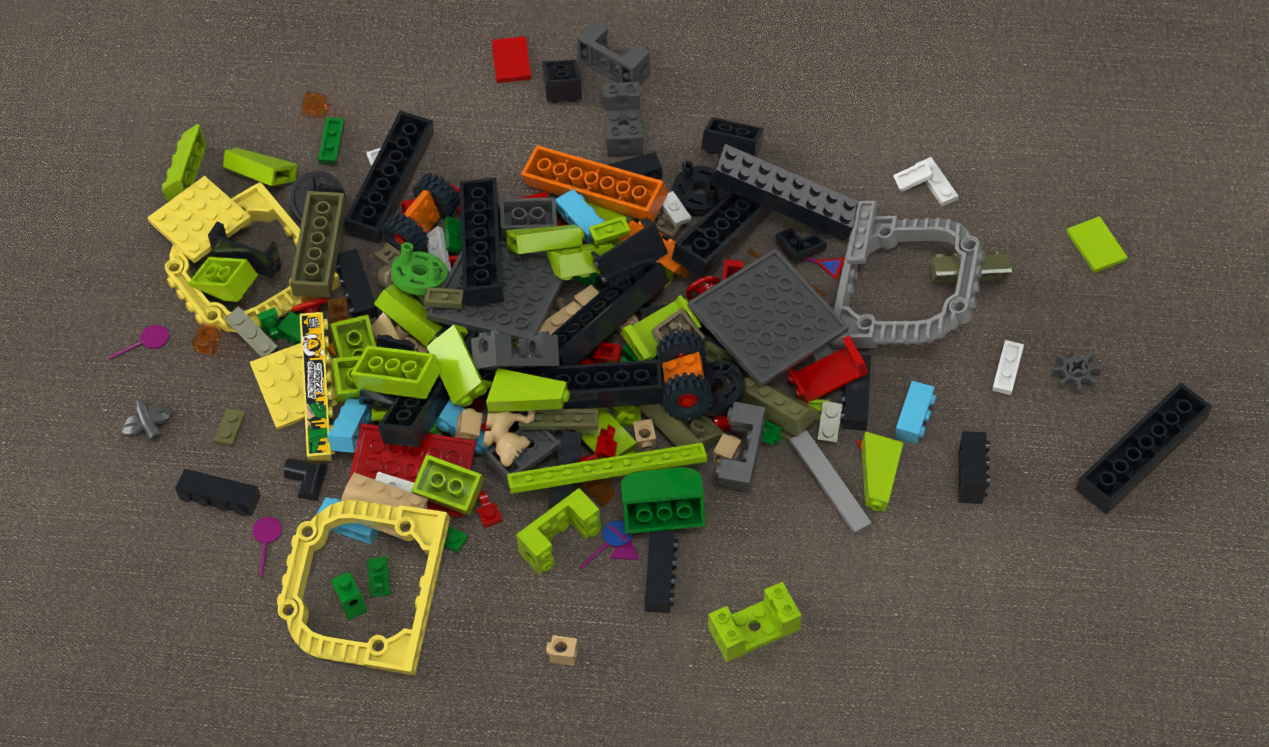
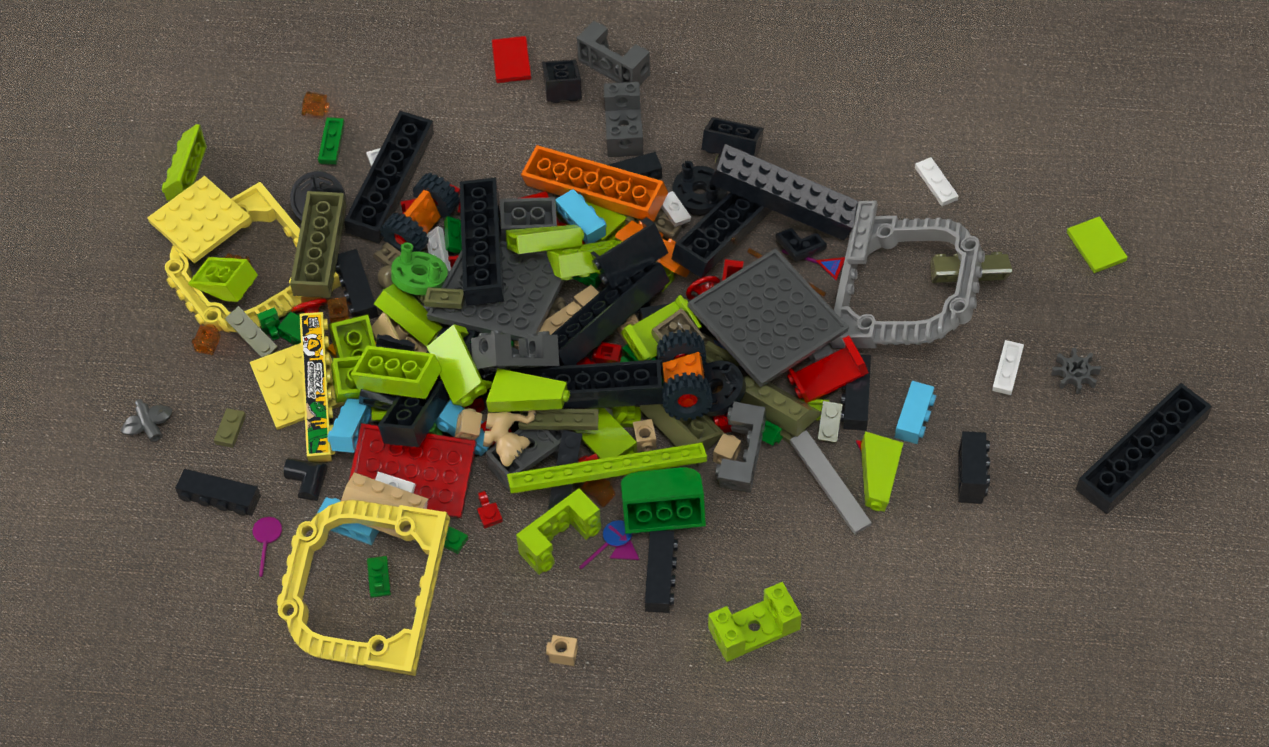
(152, 338): magenta piece -> none
(260, 167): lime slope -> none
(264, 263): black panel -> none
(346, 591): green torso -> none
(448, 485): lime brick -> none
(605, 445): red plate -> none
(609, 230): lime plate -> none
(913, 176): white plate -> none

